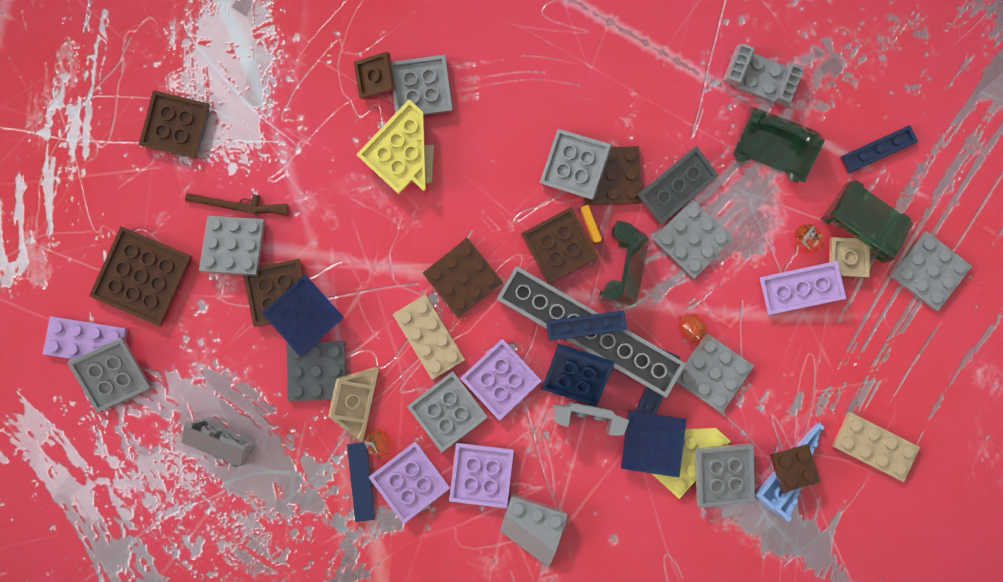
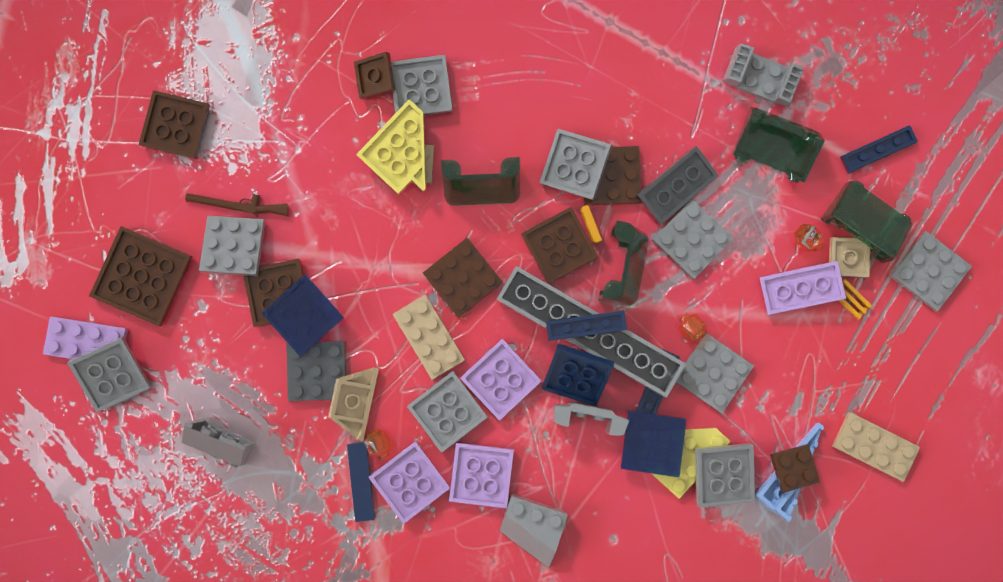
(481, 188): none -> windscreen
(854, 292): none -> light orange tile

